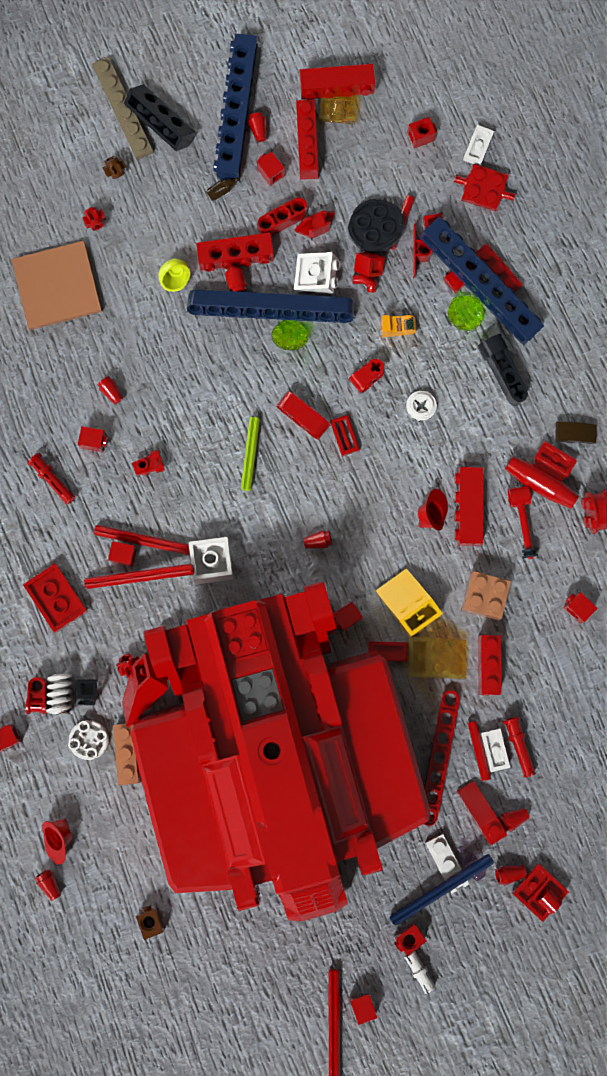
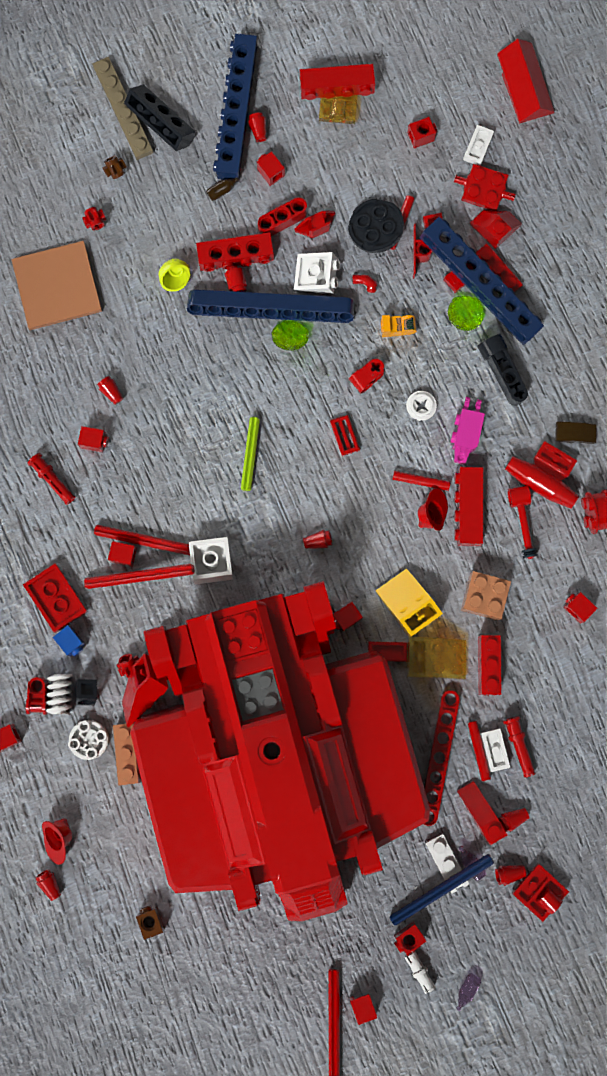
(69, 641): none -> blue brick
(153, 464): red plate -> none
(303, 415): red beam -> none
(307, 139): red brick -> none
(369, 264): red panel -> none
(421, 480): none -> red piece
(468, 431): none -> dark pink hinge
(468, 990): none -> clear purple piece
(495, 226): none -> red slope
(524, 81): none -> red slope

